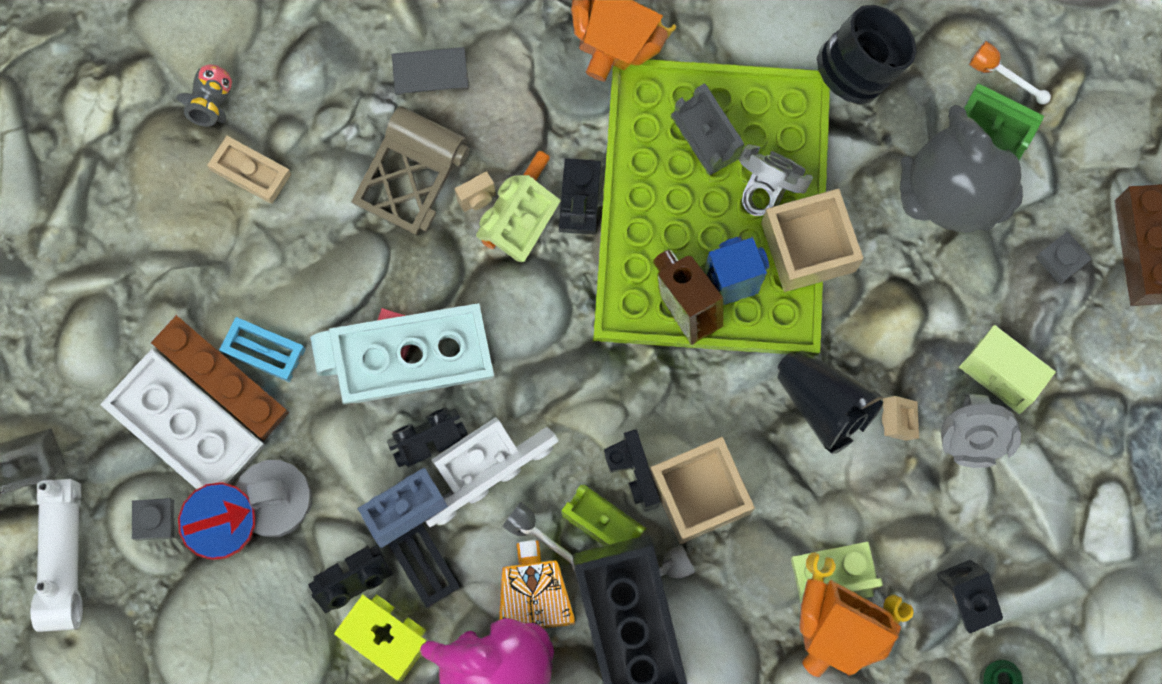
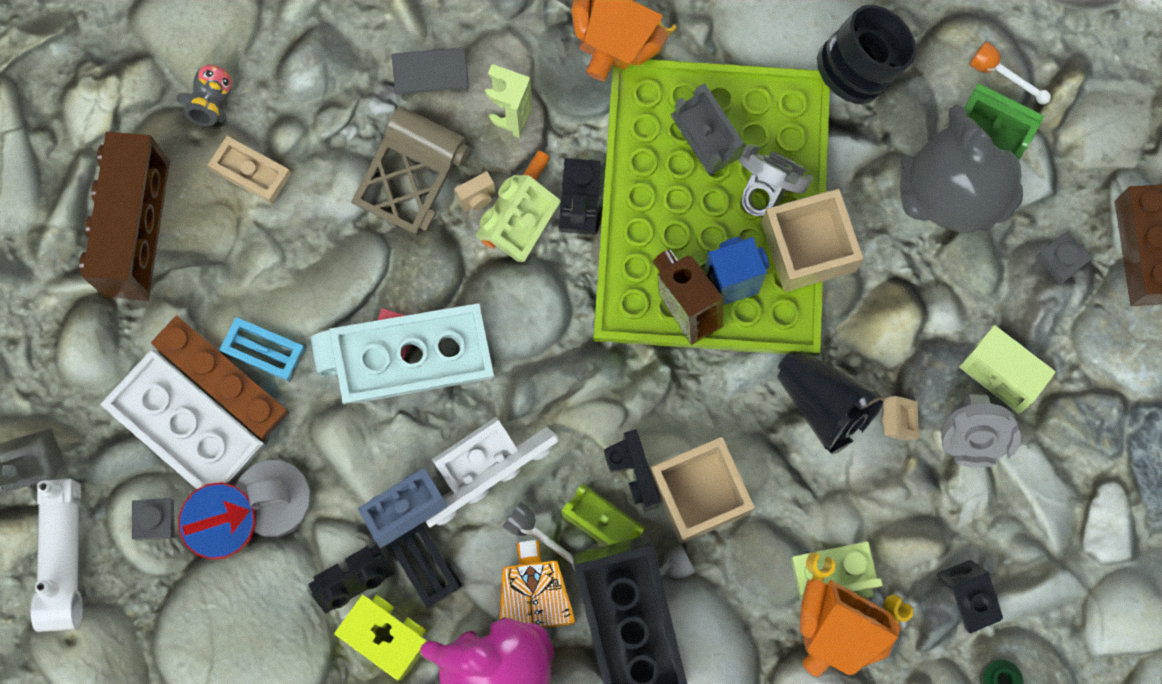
(125, 216): none -> reddish brown brick
(412, 440): black hinge -> none
(513, 93): none -> yellowish green hinge

